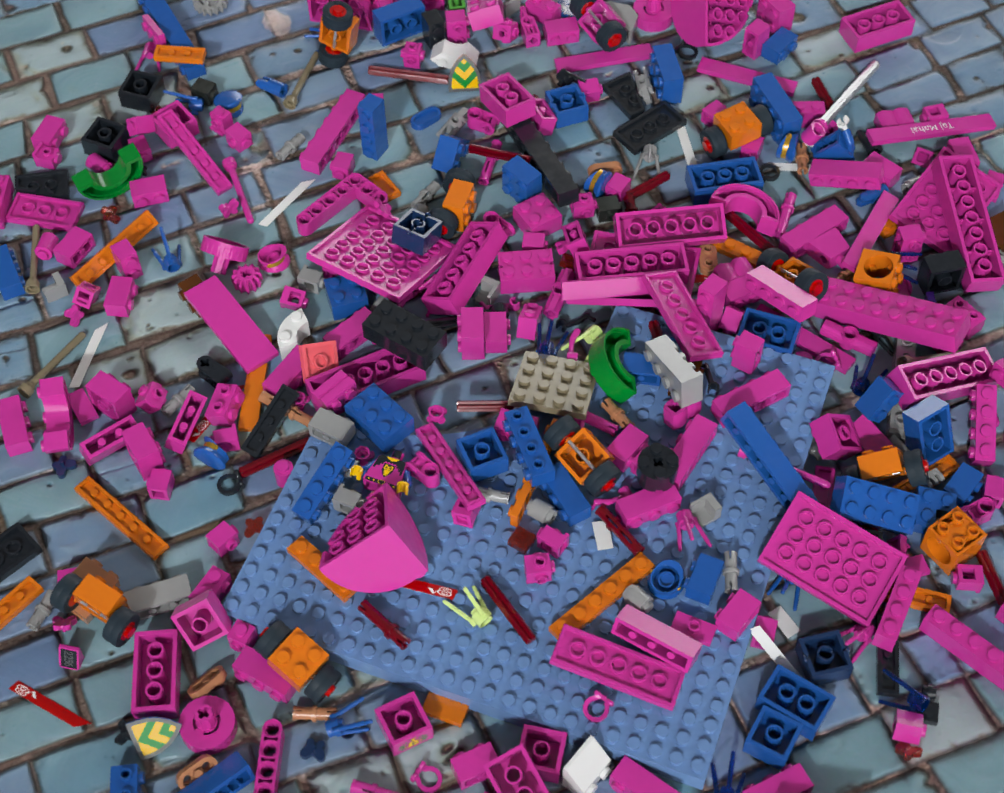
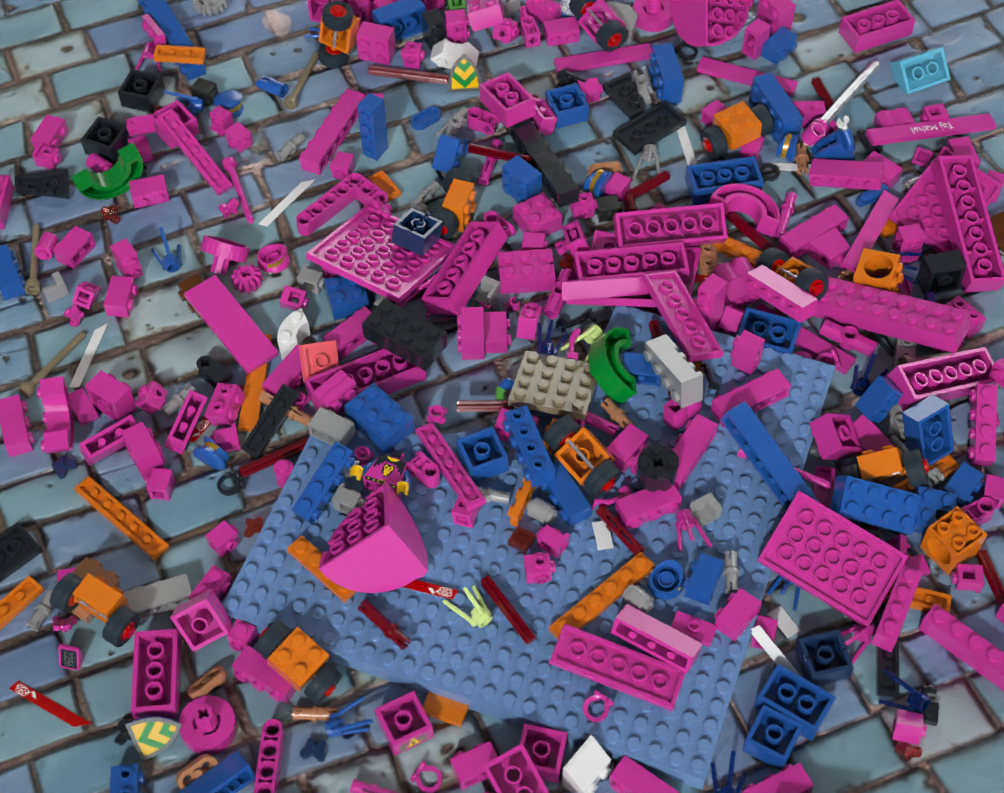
(45, 212): dark pink tile -> none
(104, 259): orange plate -> none
(376, 43): none -> dark pink brick
(506, 383): none -> arm
(921, 70): none -> medium azure slope

